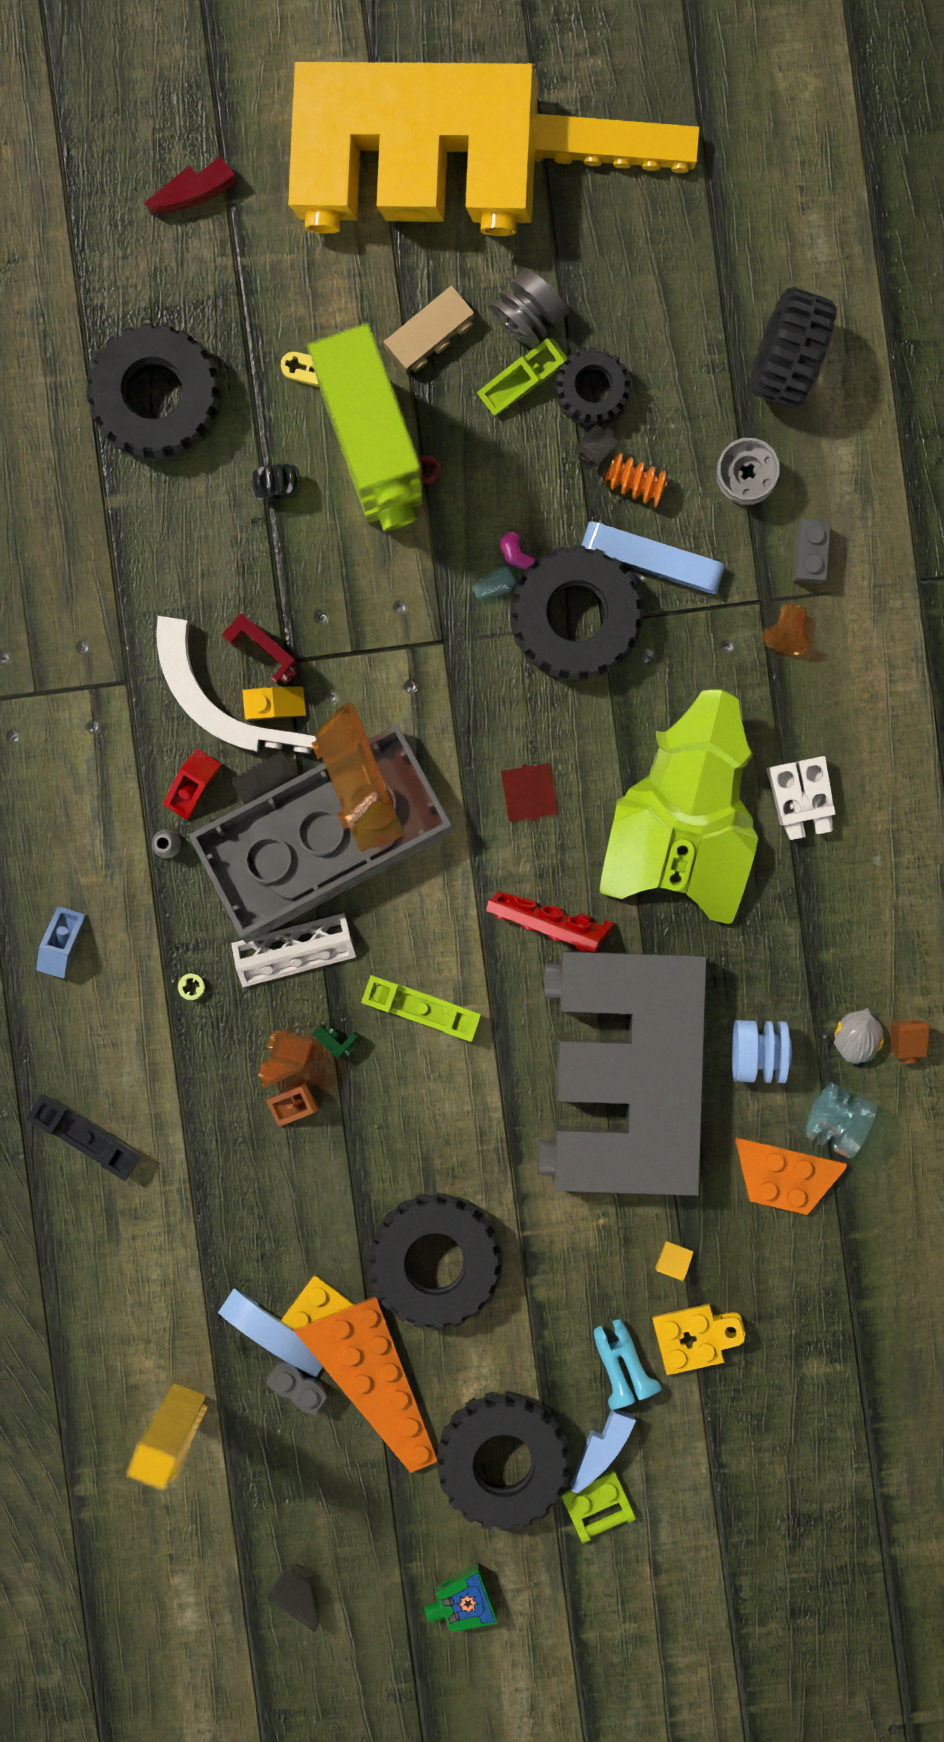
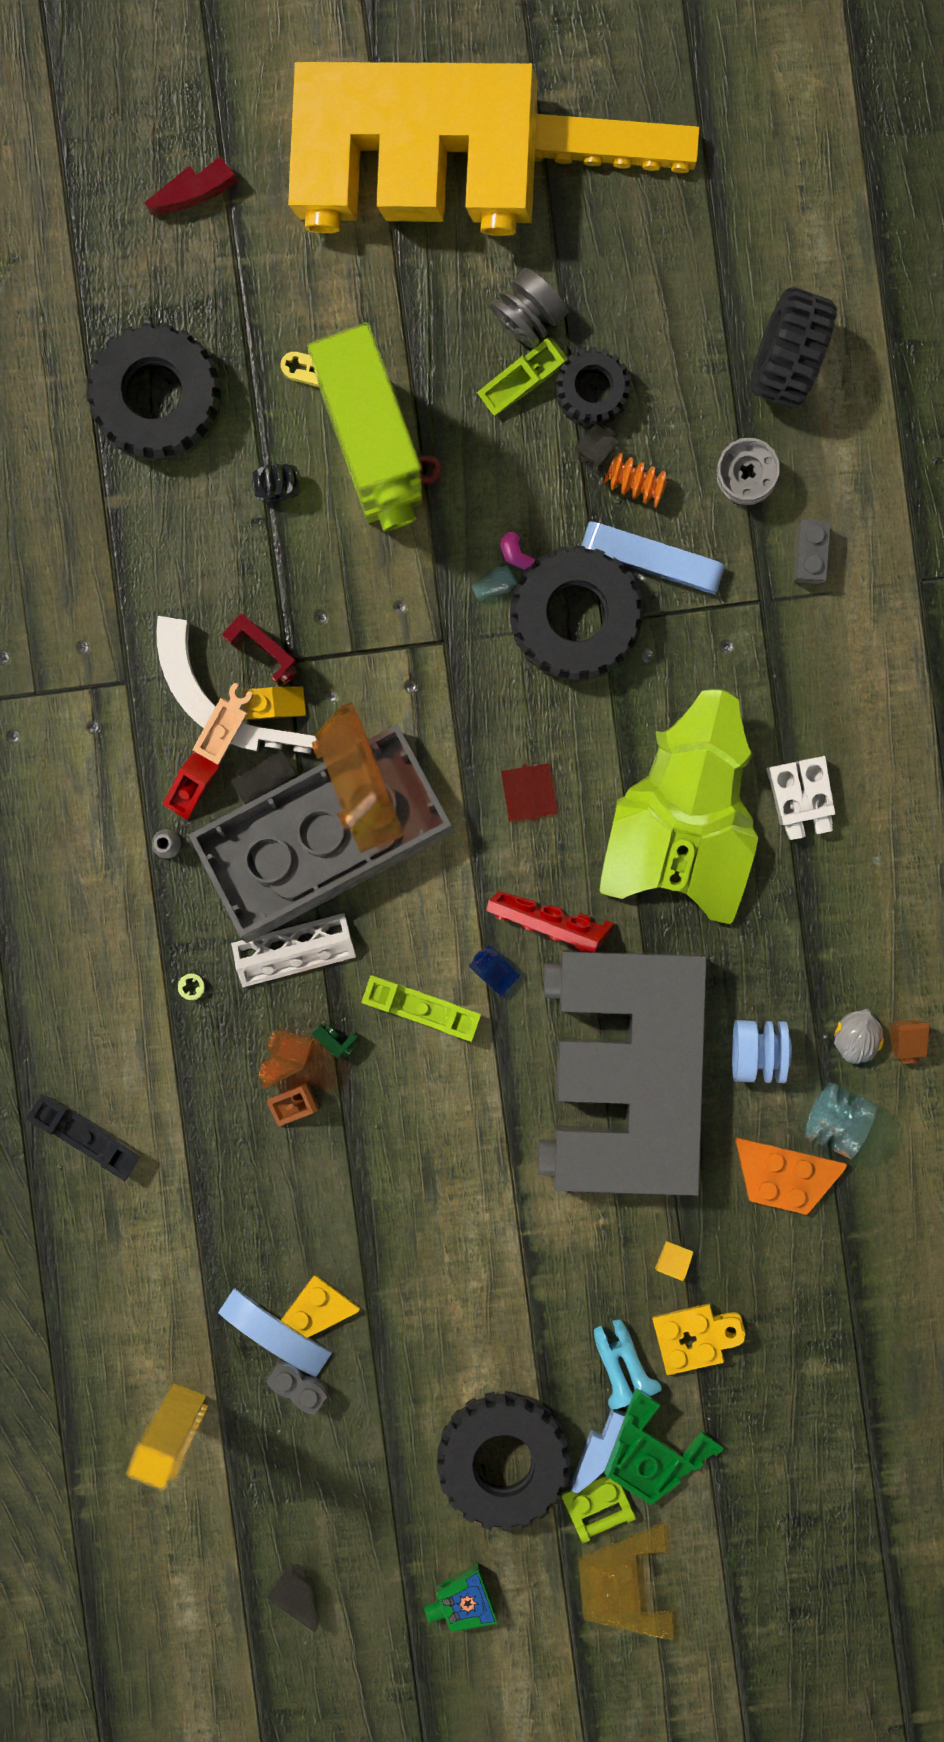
(60, 942): medium blue slope -> none
(222, 726): none -> light nougat plate
(366, 1366): orange wing -> none
(424, 1304): black tyre -> none
(429, 331): tan brick -> none
(494, 970): none -> clear blue bracket
(612, 1589): none -> clear yellow wing
(647, 1464): none -> green wing
(788, 632): clear orange gear -> none

